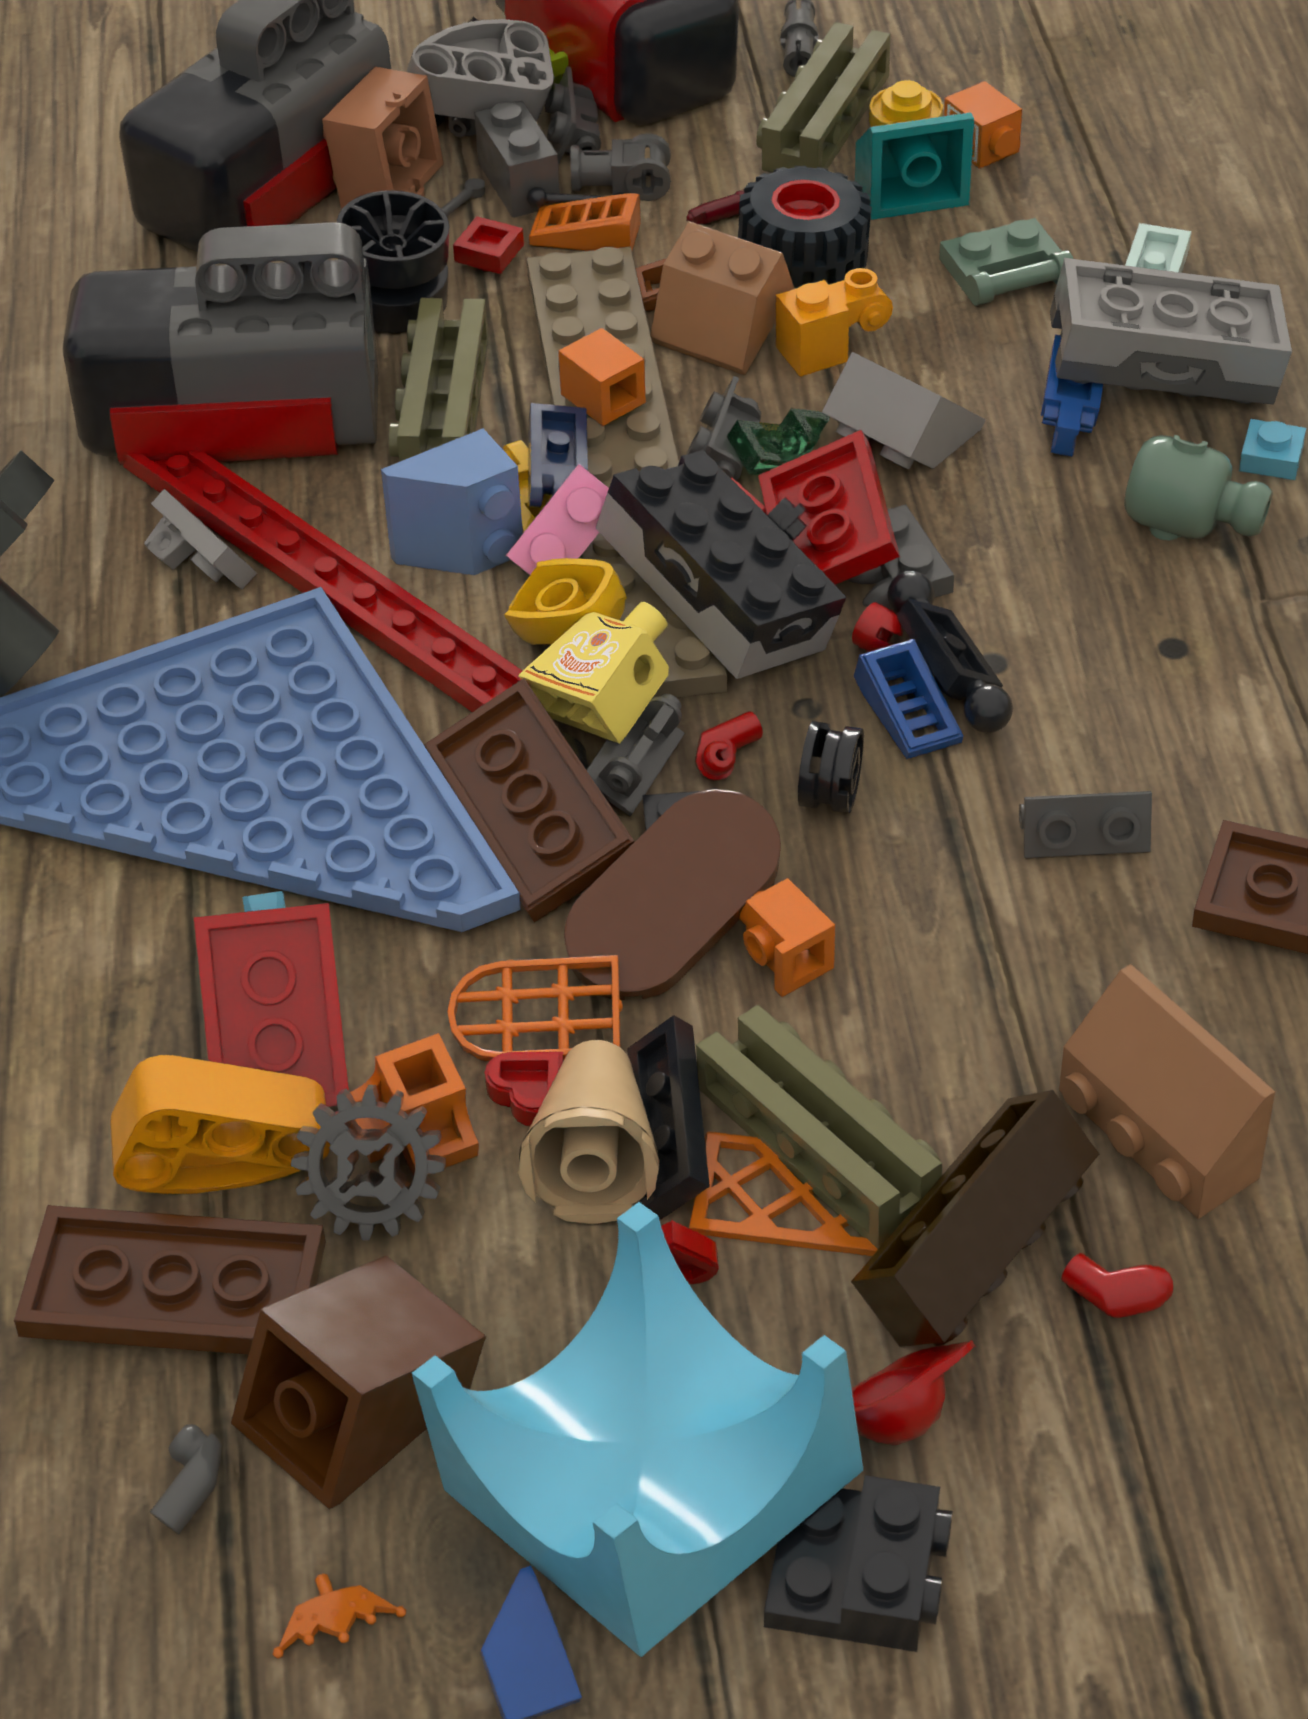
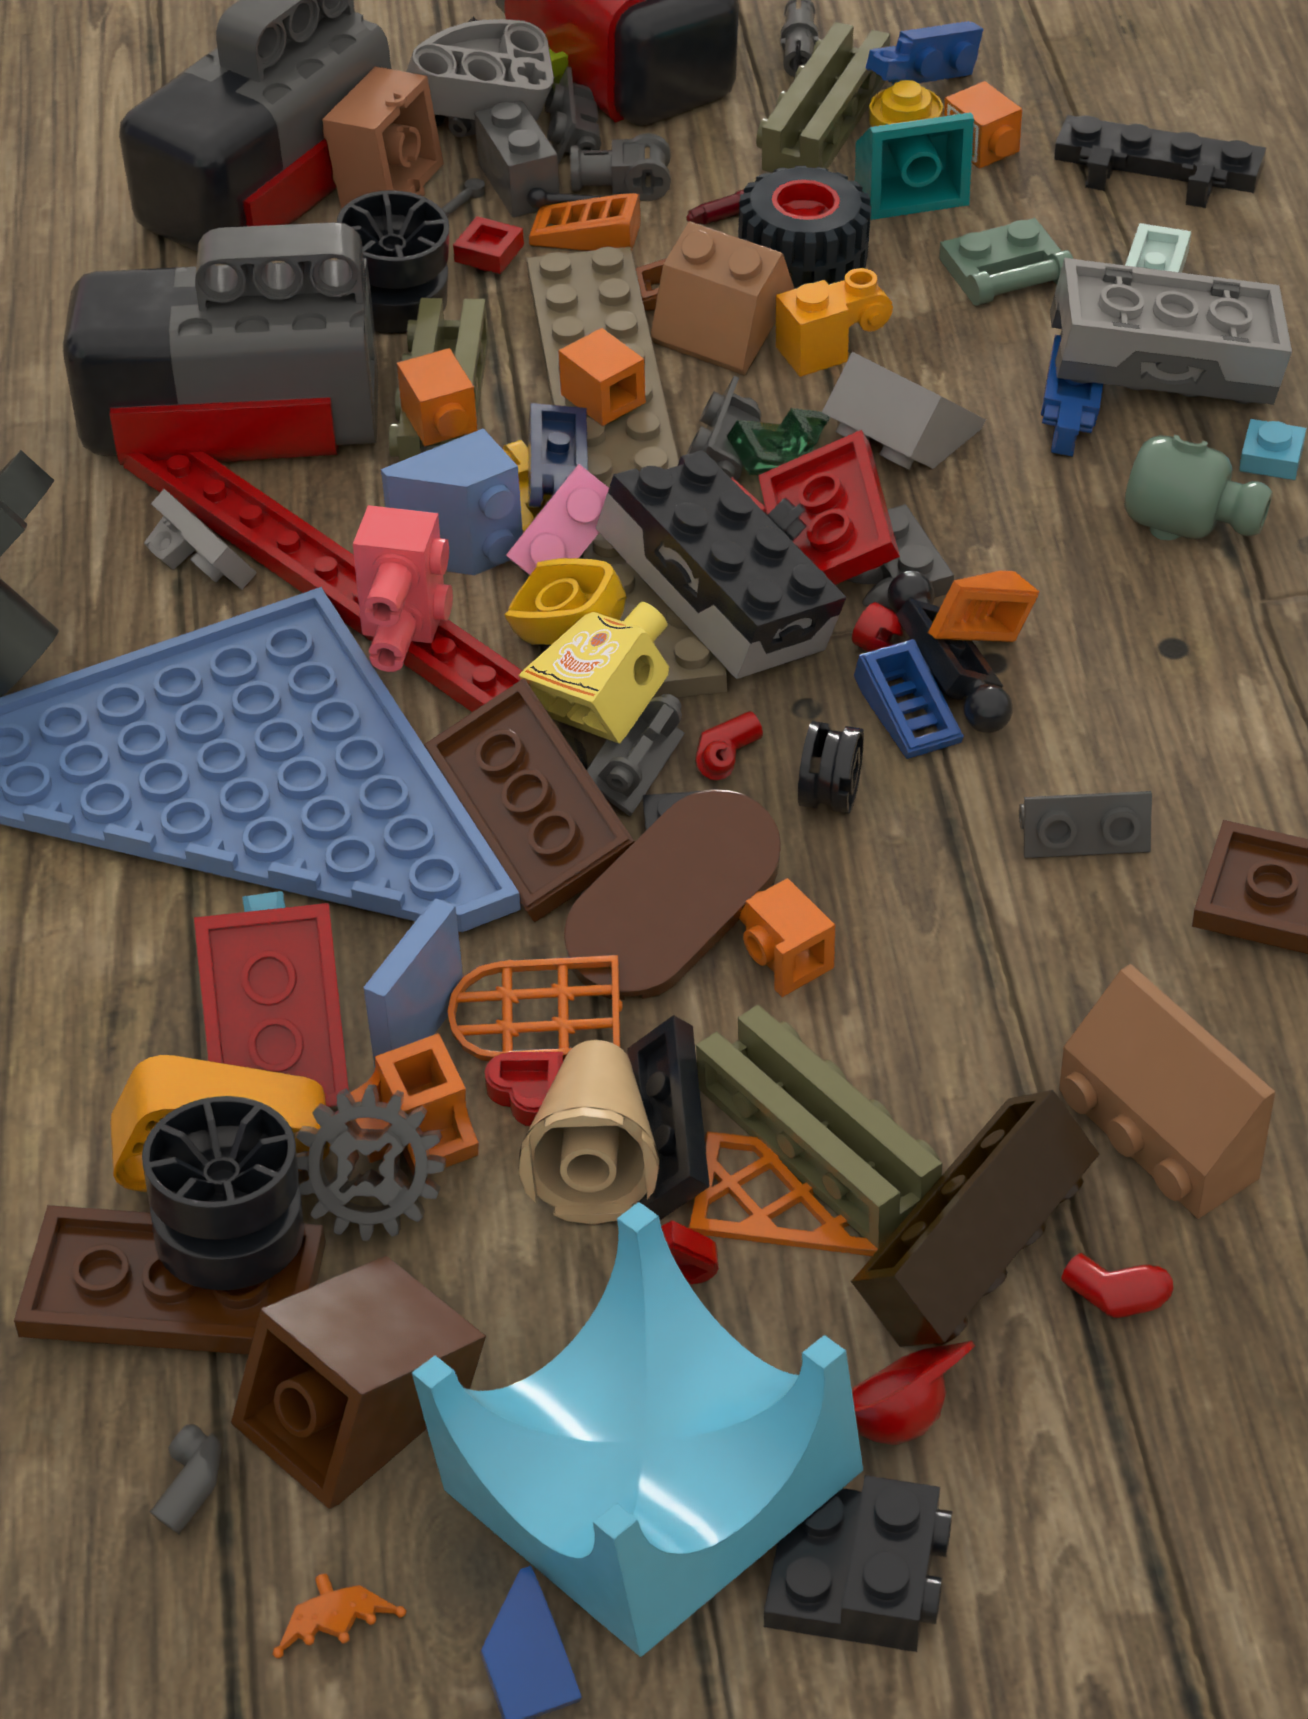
(224, 1192): none -> black wheel
(400, 581): none -> coral brick
(415, 982): none -> medium blue tile
(437, 397): none -> orange brick
(928, 54): none -> blue hinge
(985, 608): none -> orange slope
(1160, 154): none -> black hinge

